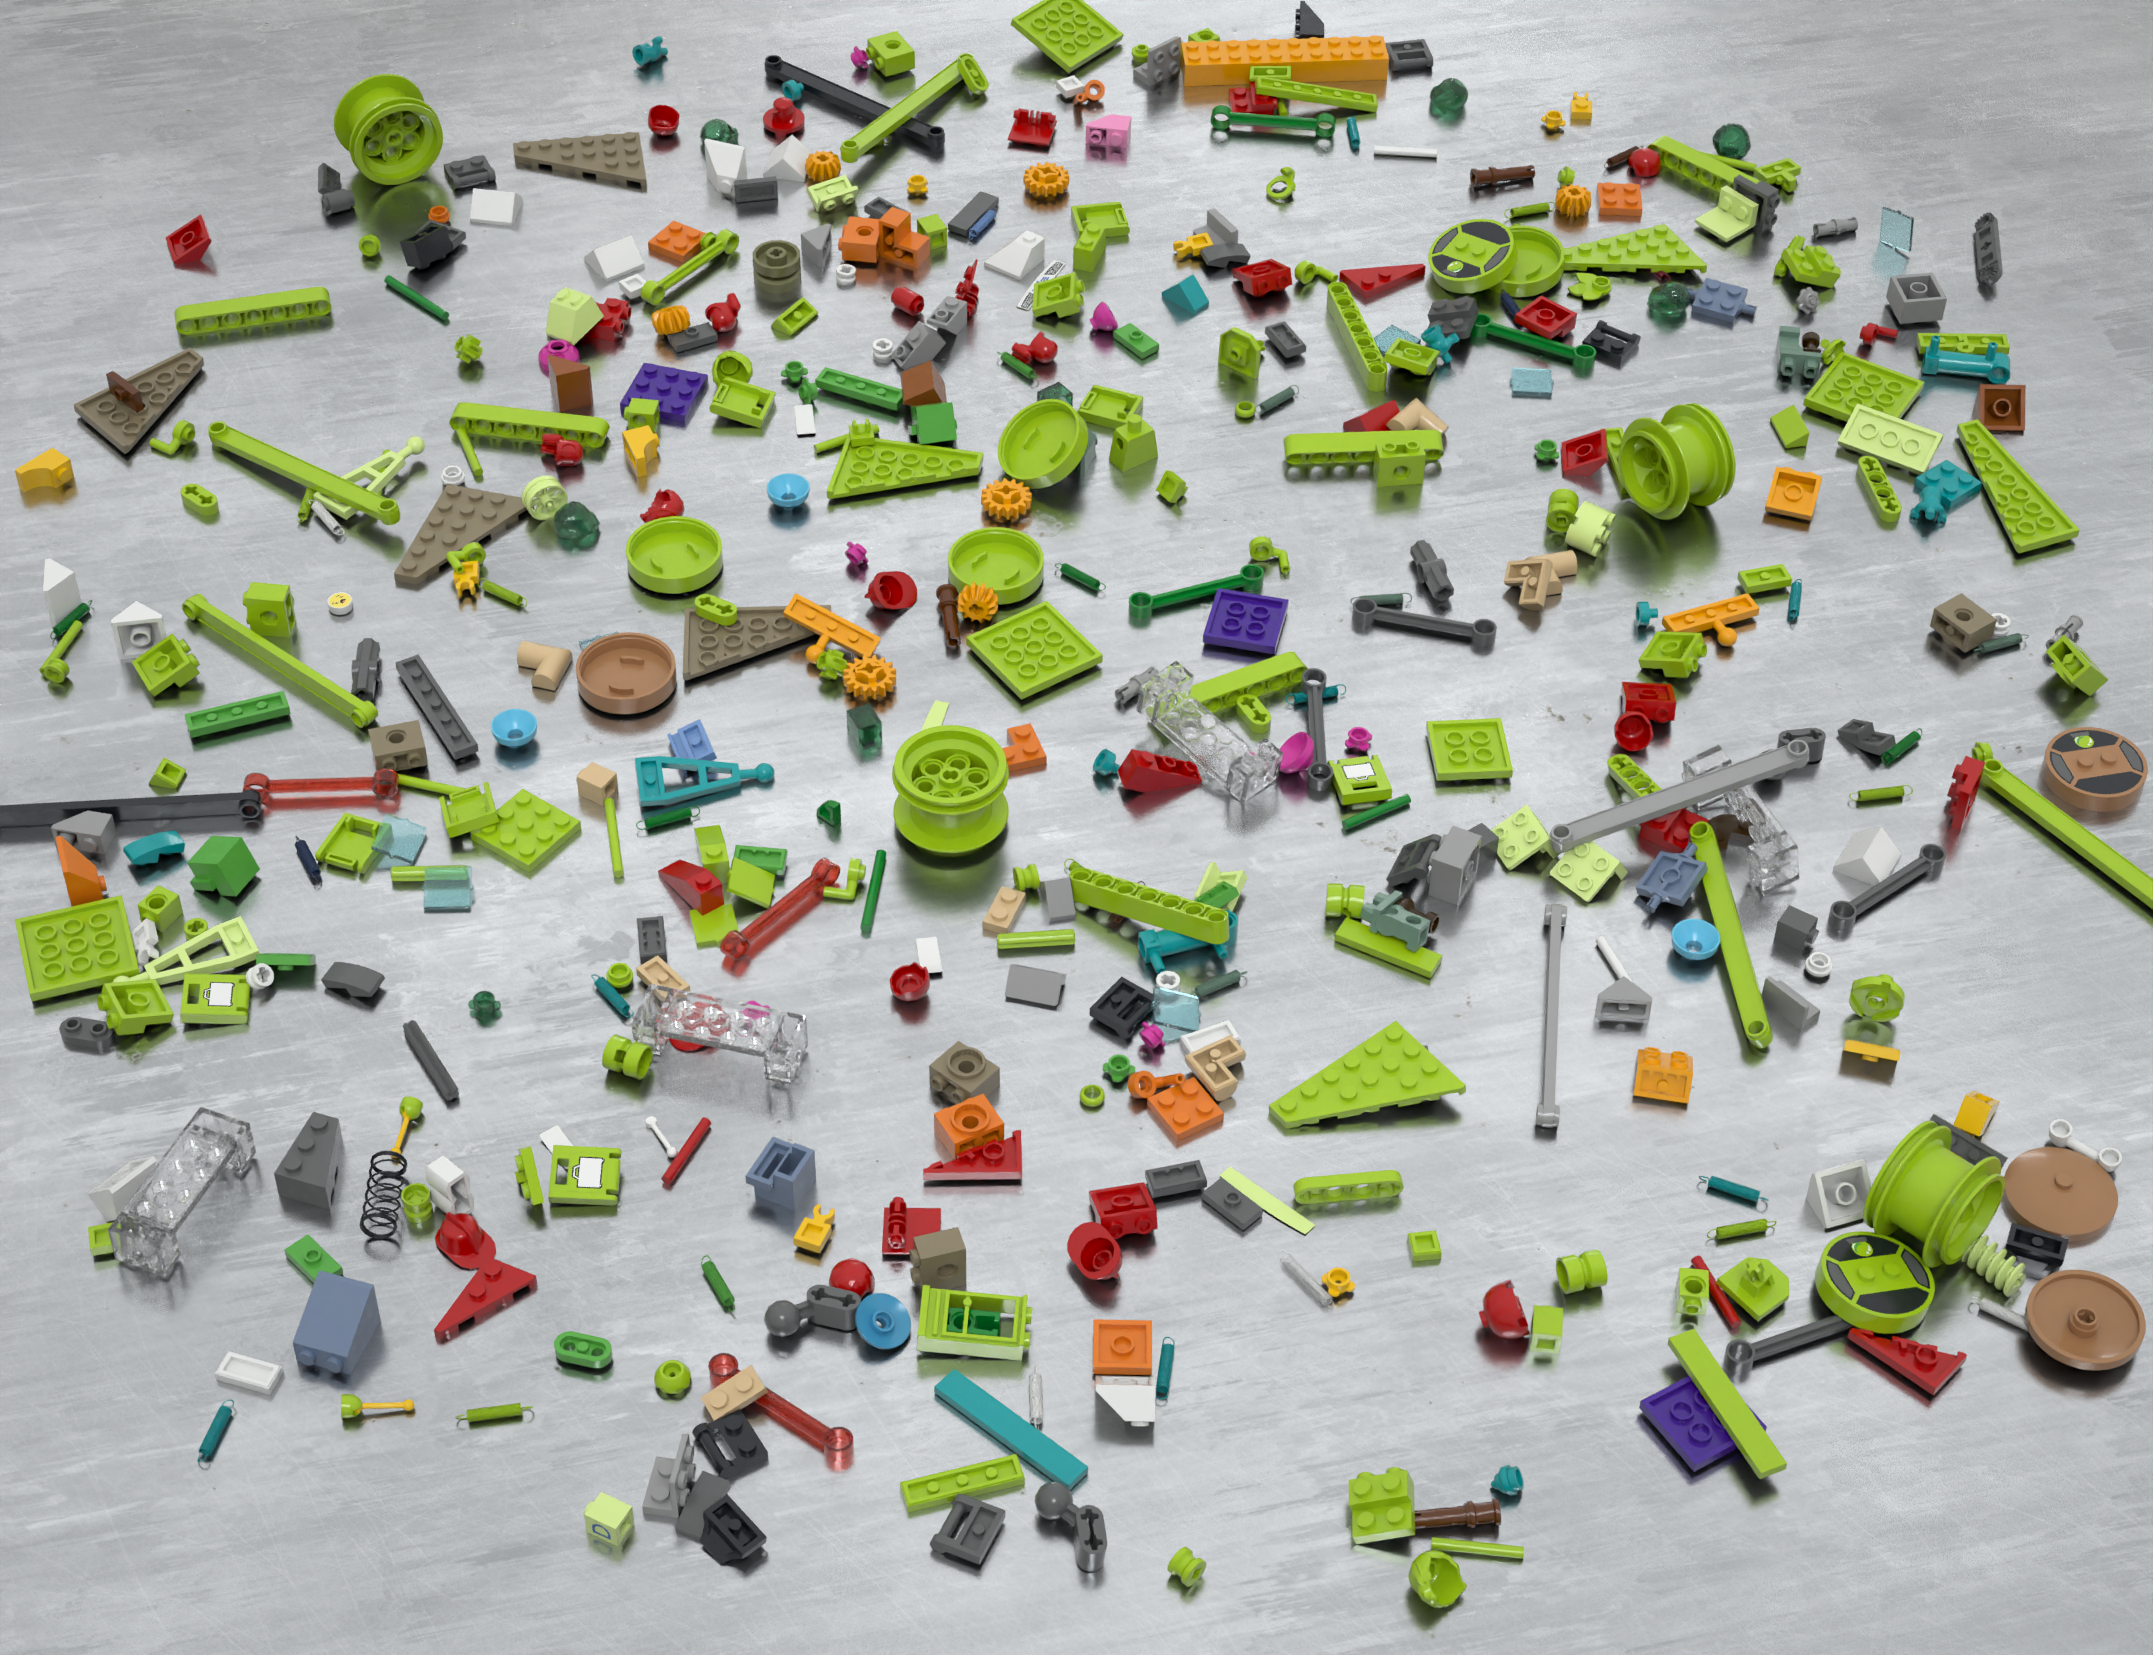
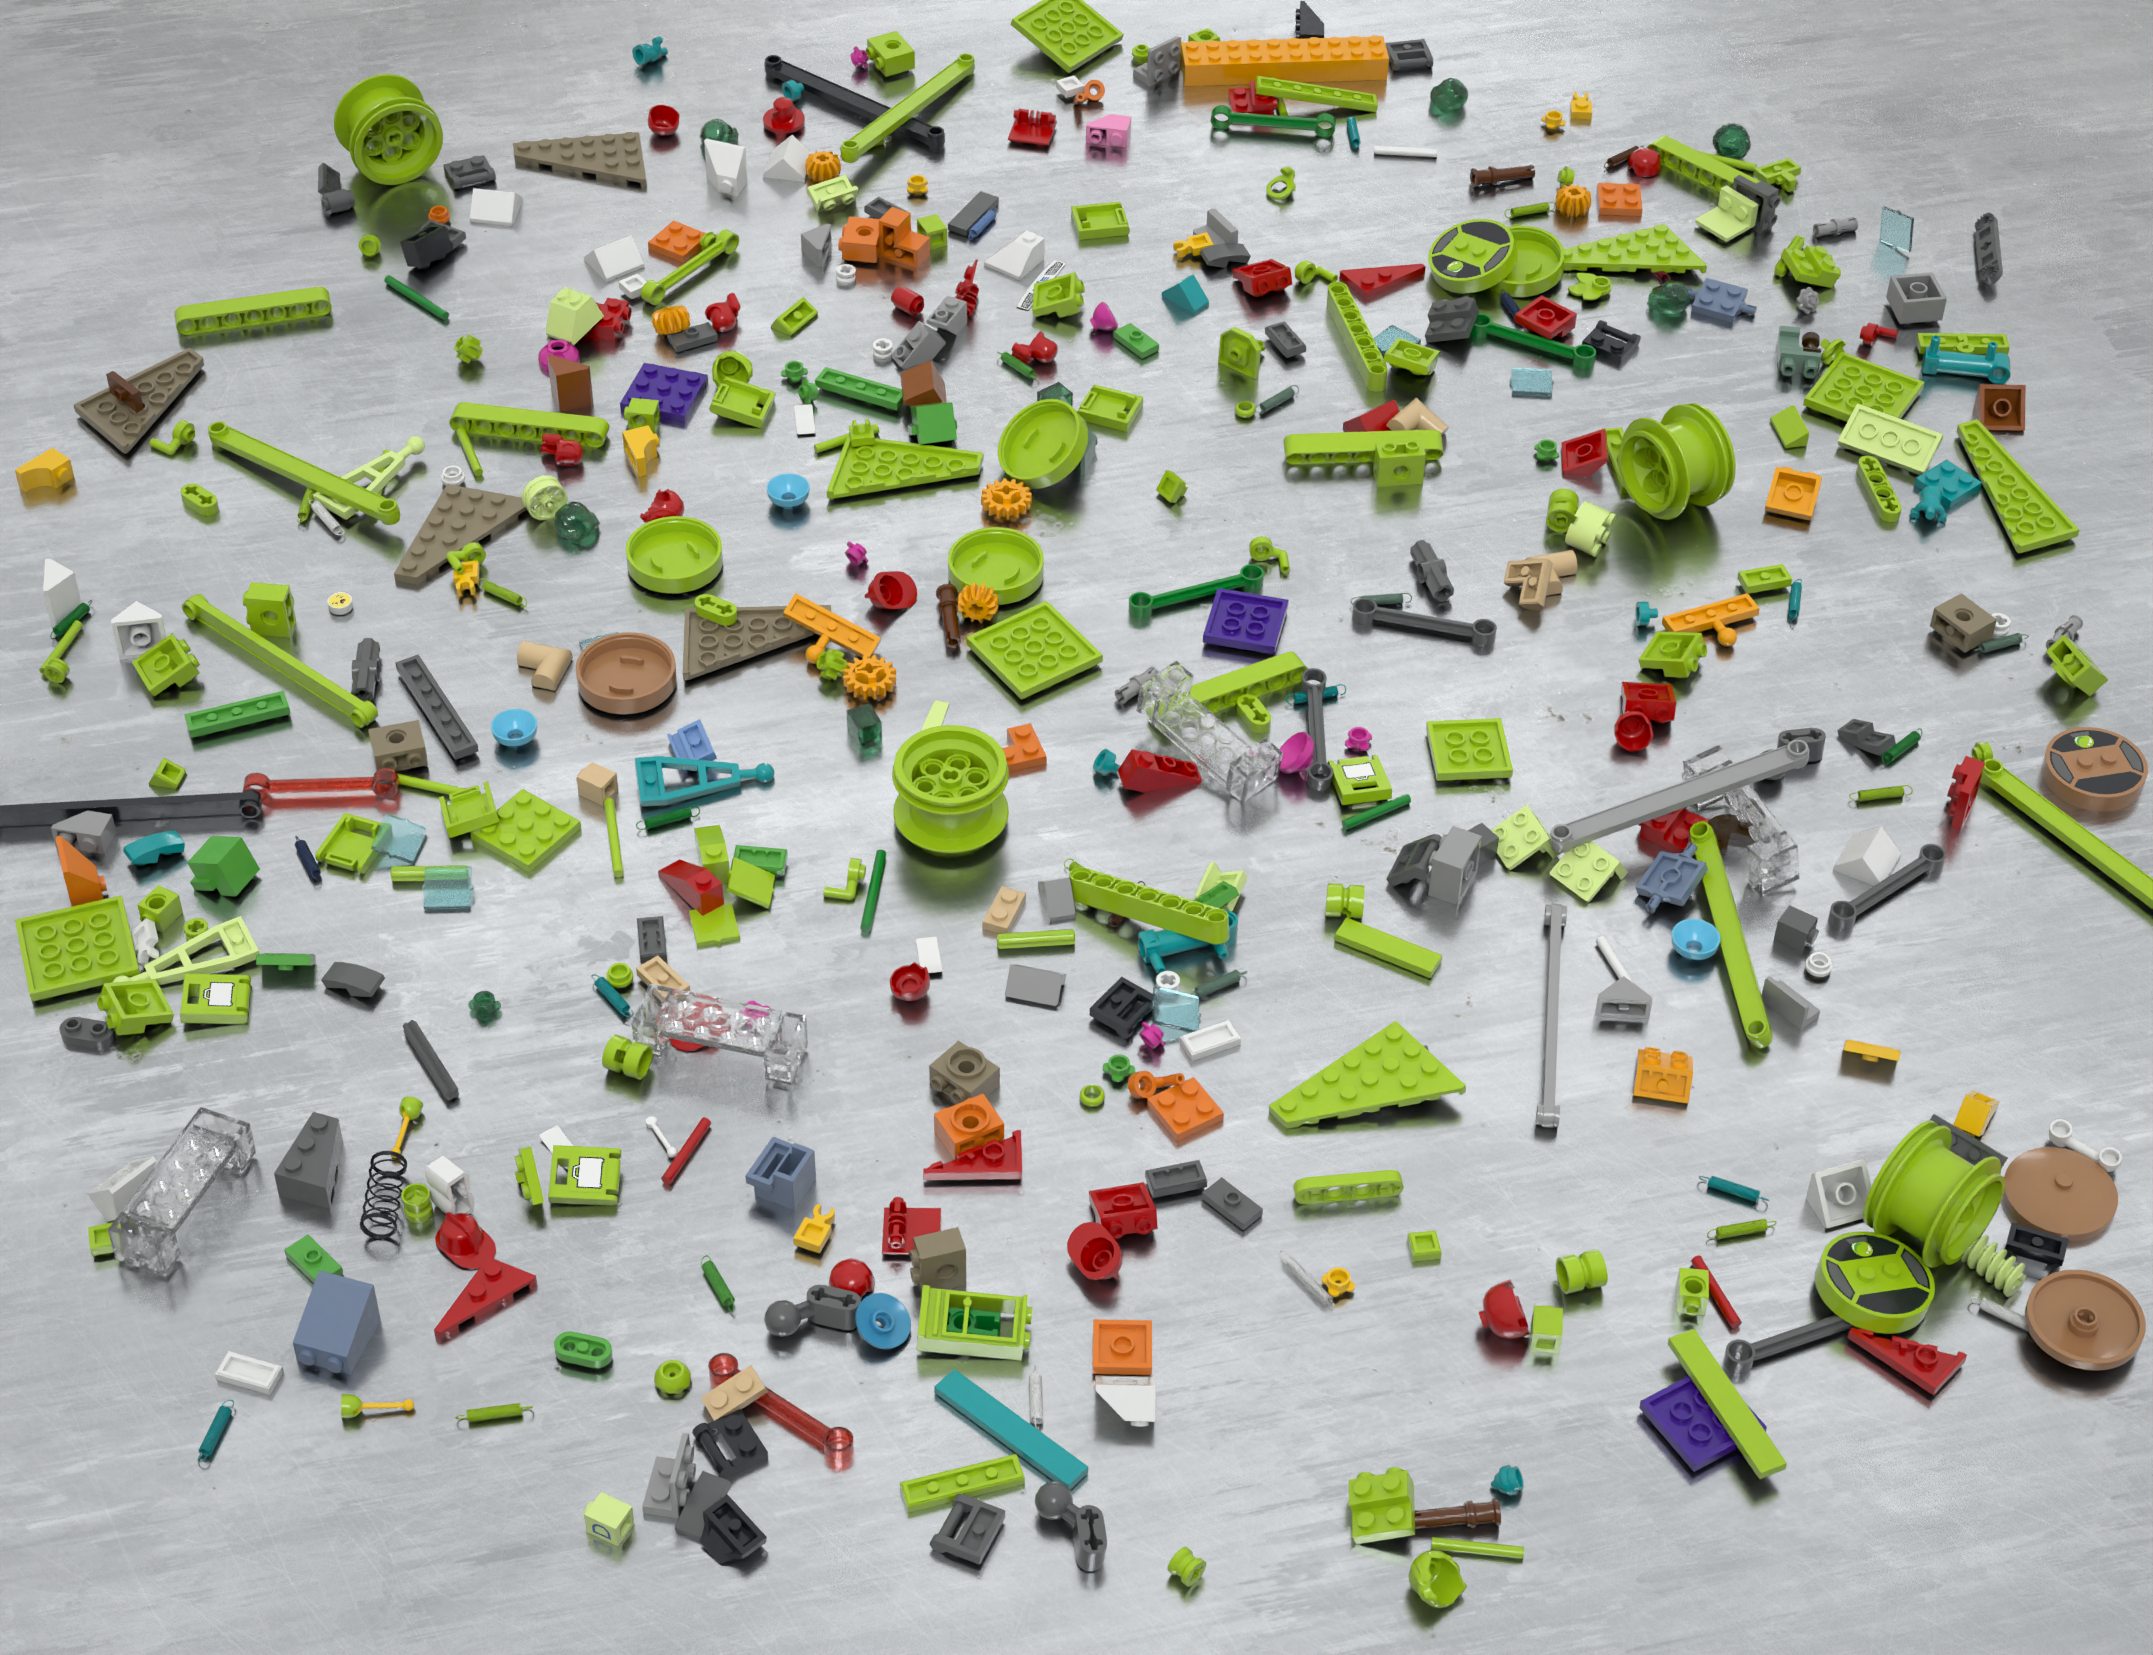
(189, 241): red slope -> none
(258, 984): white bush -> none
(737, 944): clear red piece -> none
(755, 189): dark grey plate -> none
(776, 266): olive wheel -> none
(830, 812): green tile -> none
(972, 75): lime plate -> none
(1026, 878): lime wheel -> none
(1046, 179): light orange gear -> none
(1080, 576): green piece -> none
(1089, 247): lime brick -> none
(1133, 444): lime torso -> none
(1165, 1367): teal piece -> none
(1211, 1066): tan brick -> none
(1267, 1201): yellowish green sticker -> none
(1275, 72): lime slope -> none
(1398, 918): sand green hips -> none
(1435, 340): teal piece -> none
(1630, 768): lime beam -> none
(1756, 1286): lime piece -> none
(1882, 987): lime plate -> none

